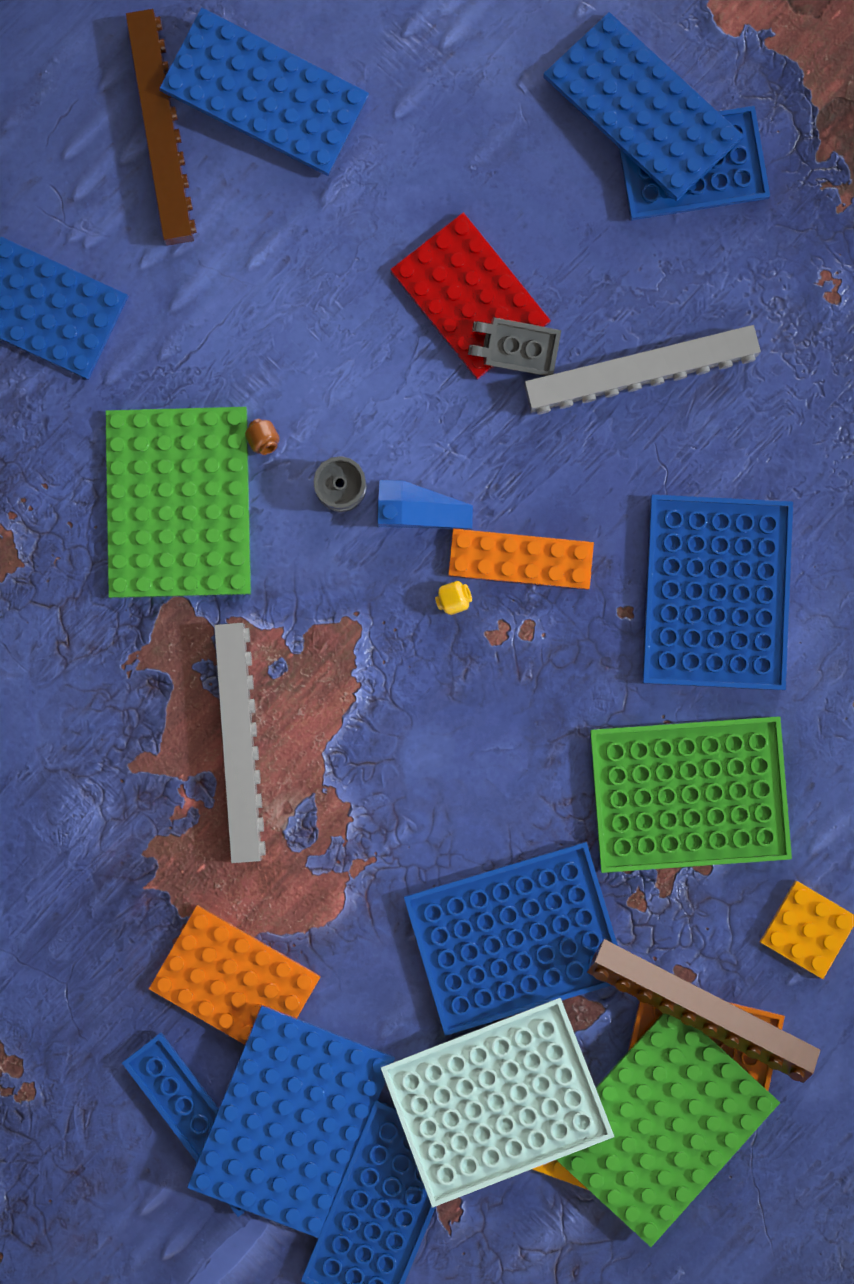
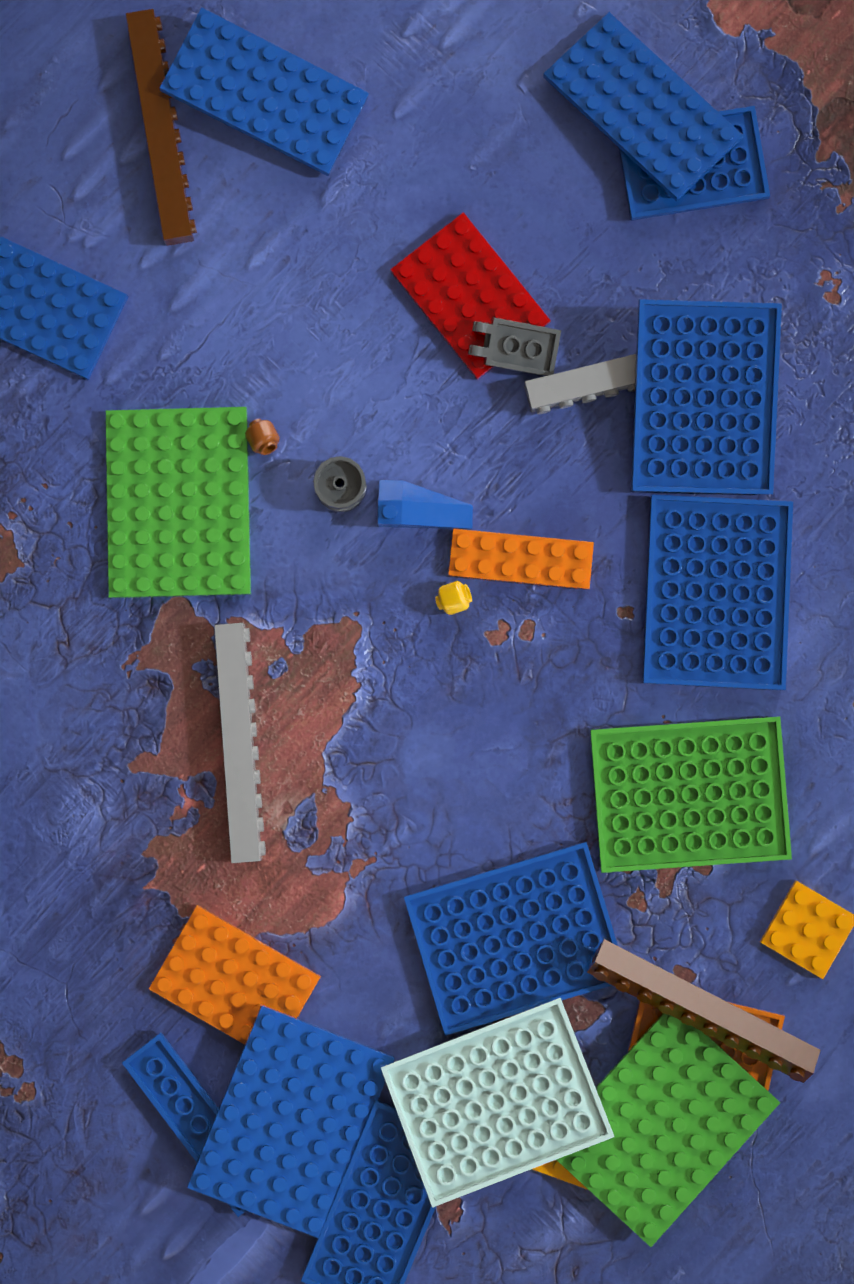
(706, 396): none -> blue plate

